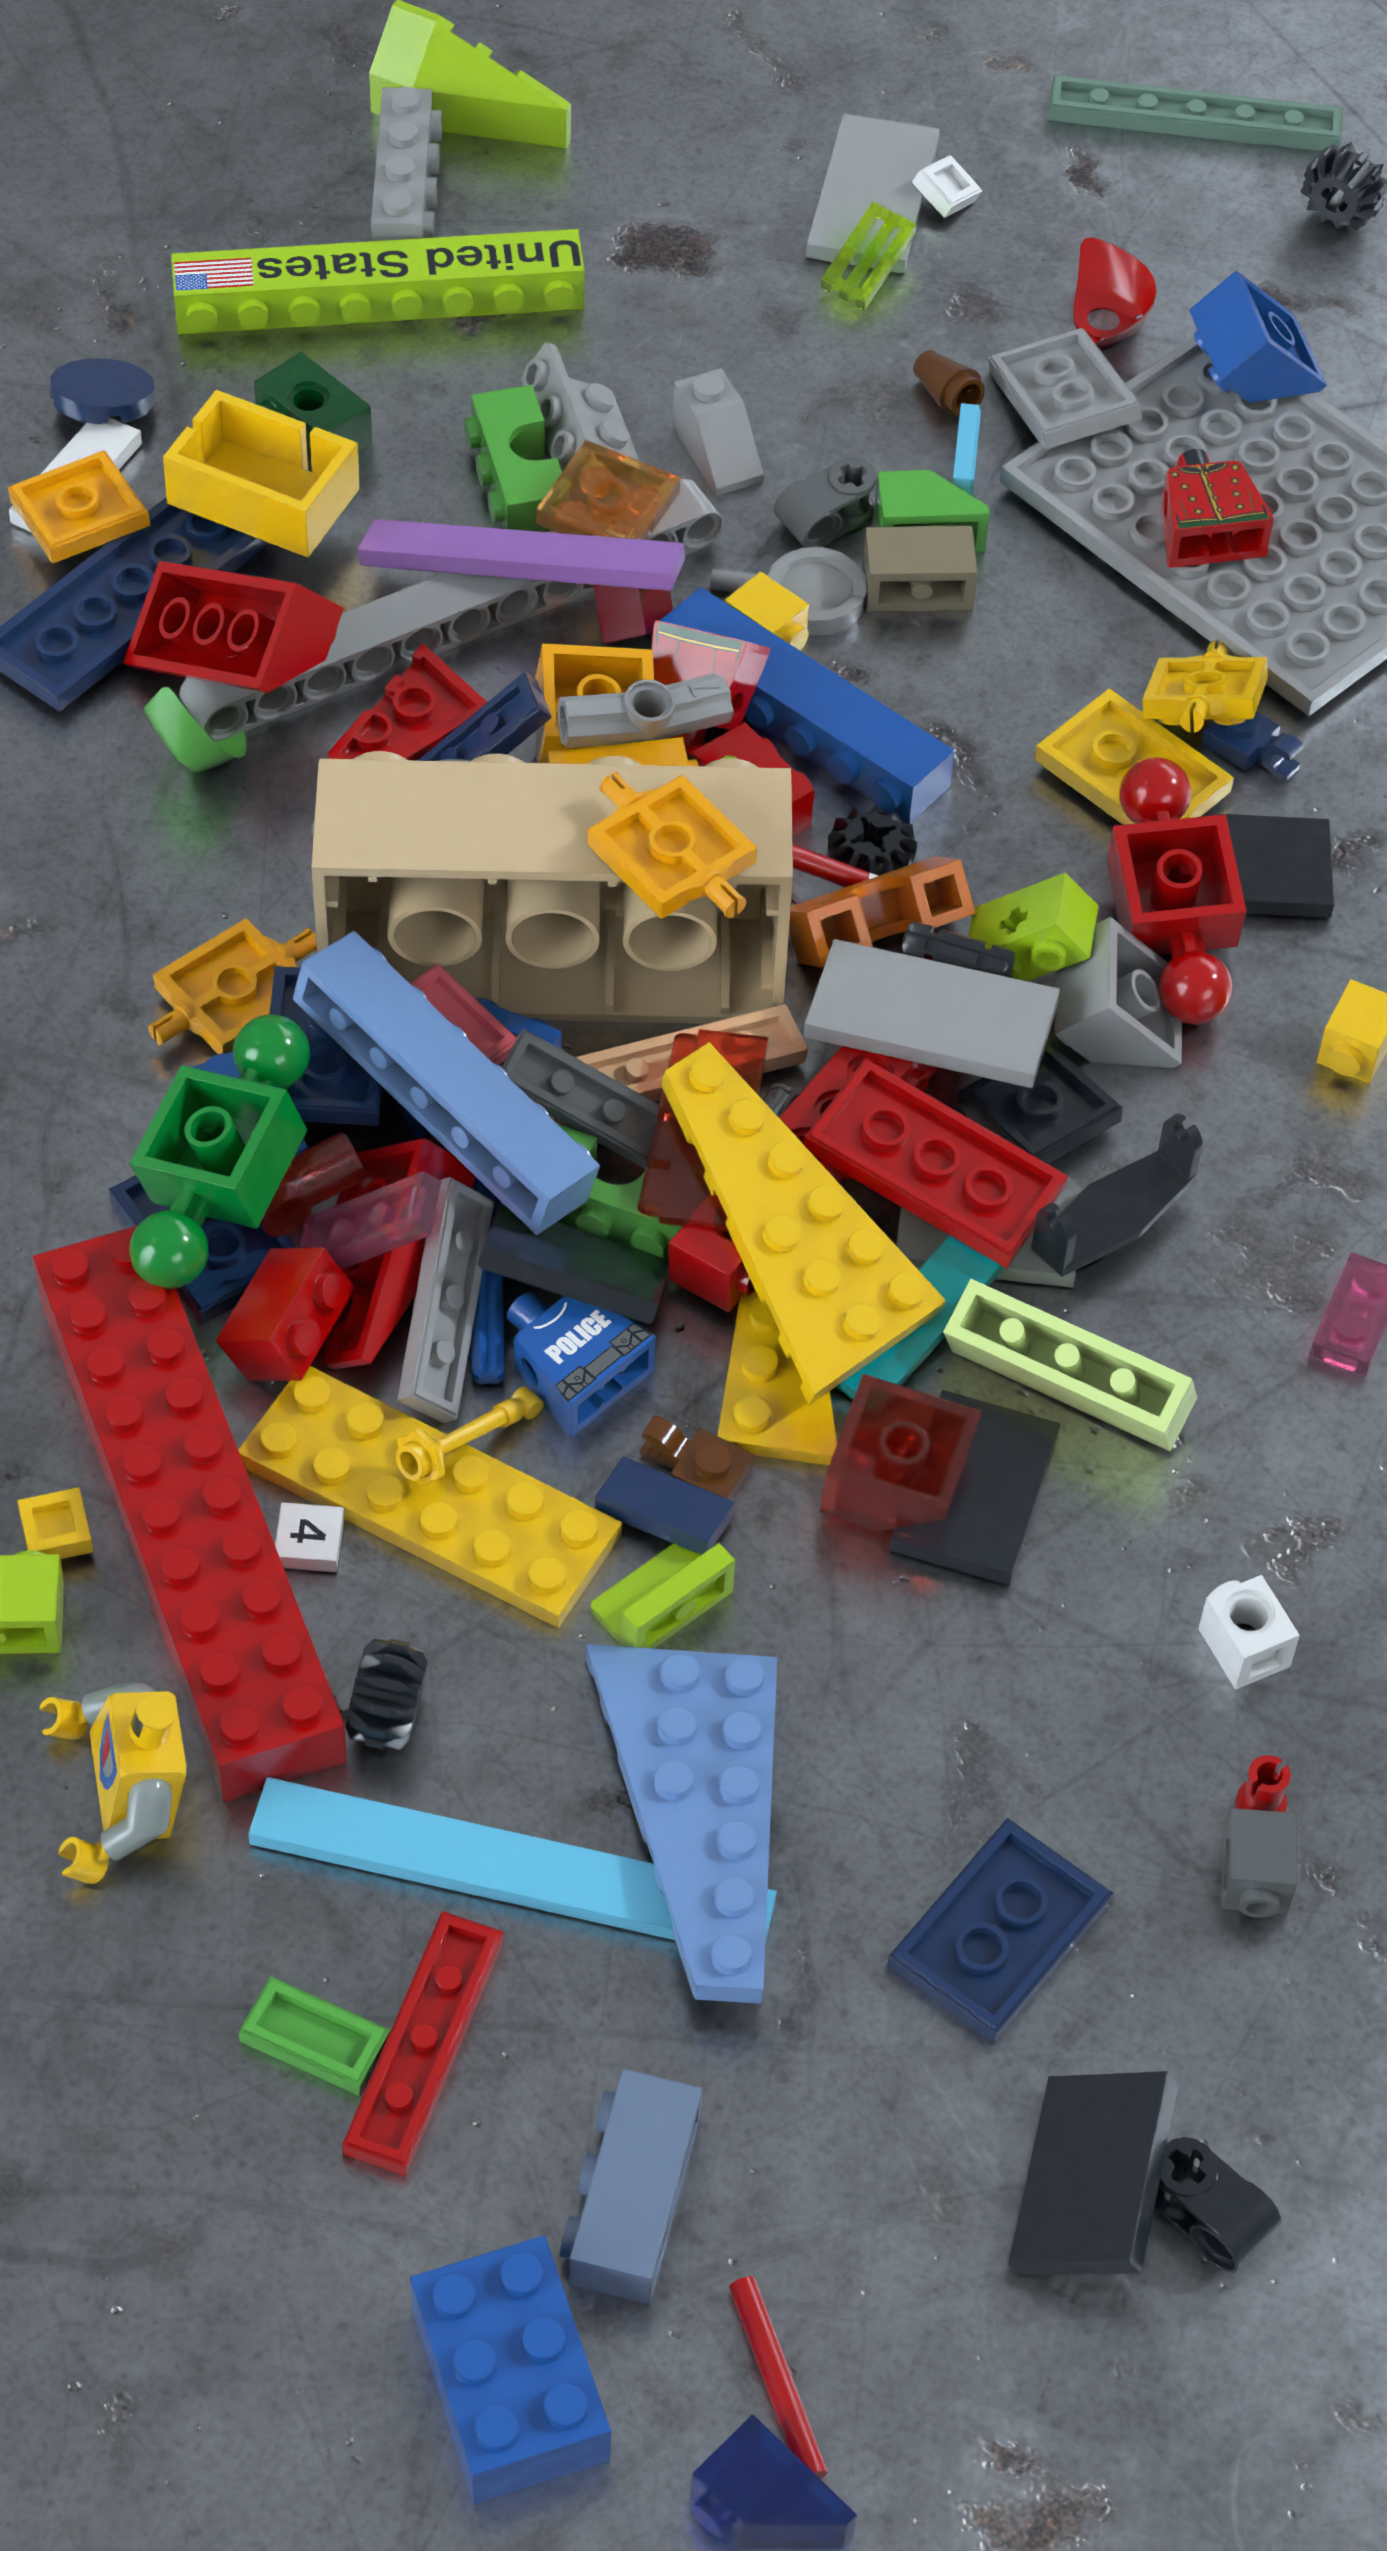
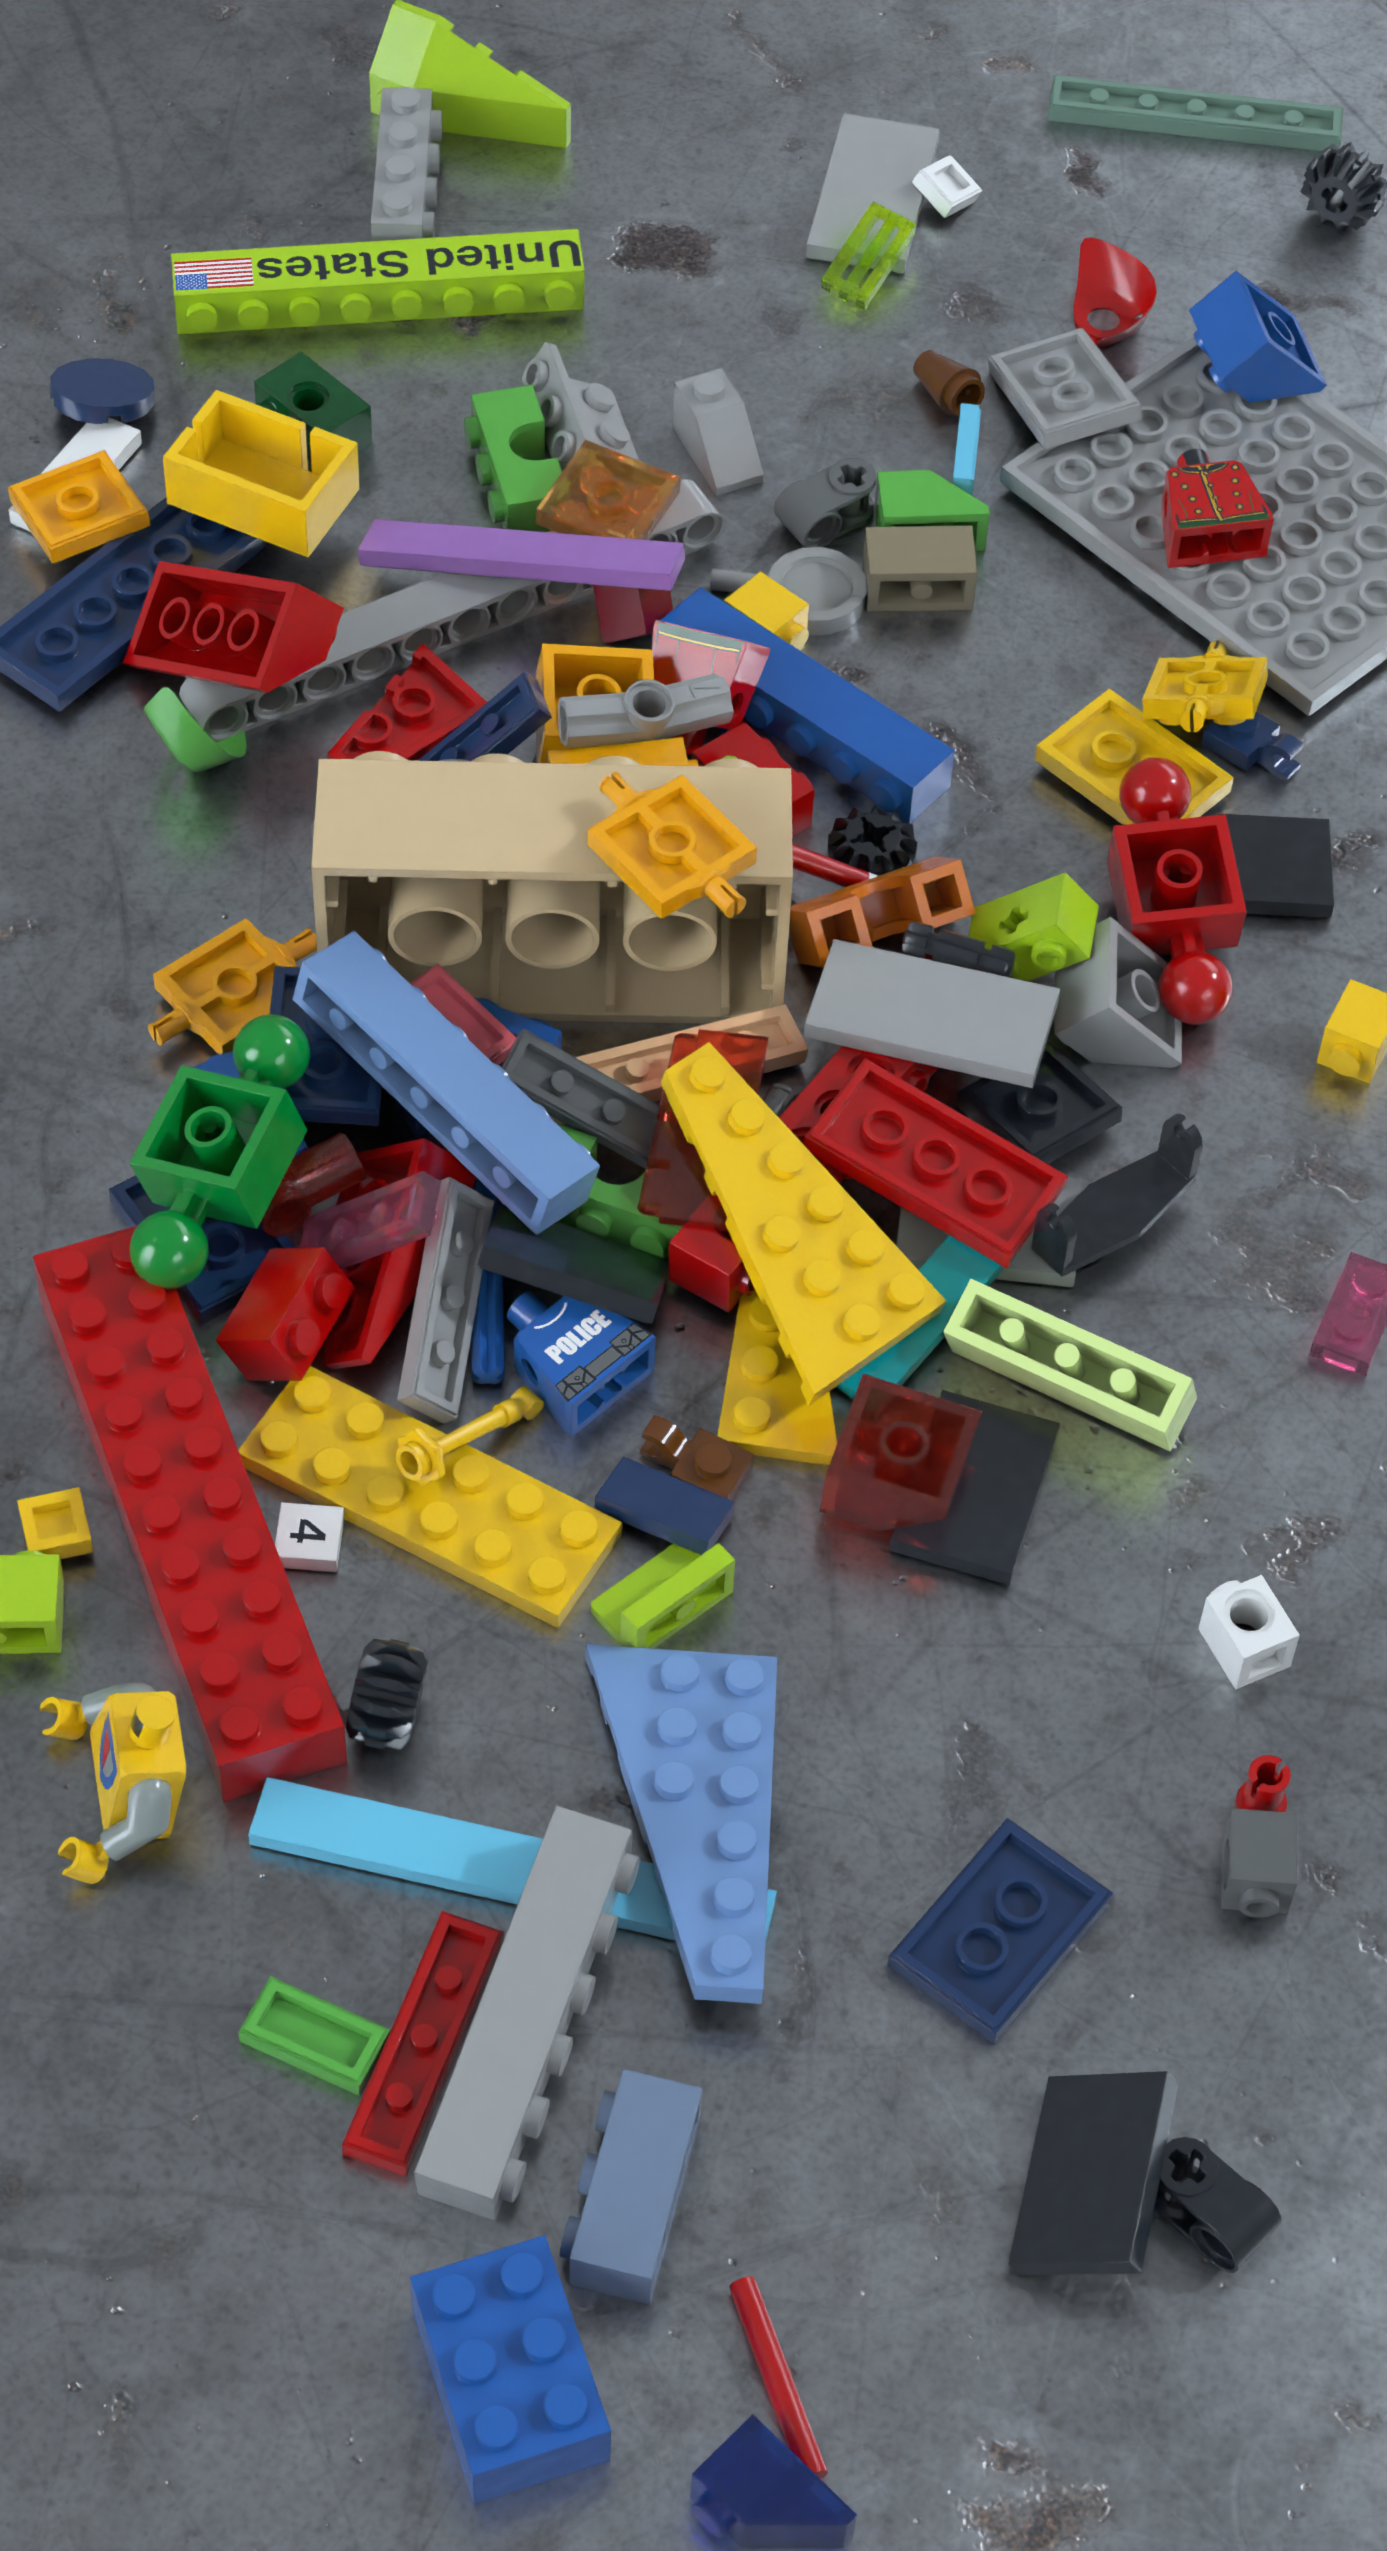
(525, 2015): none -> light grey brick

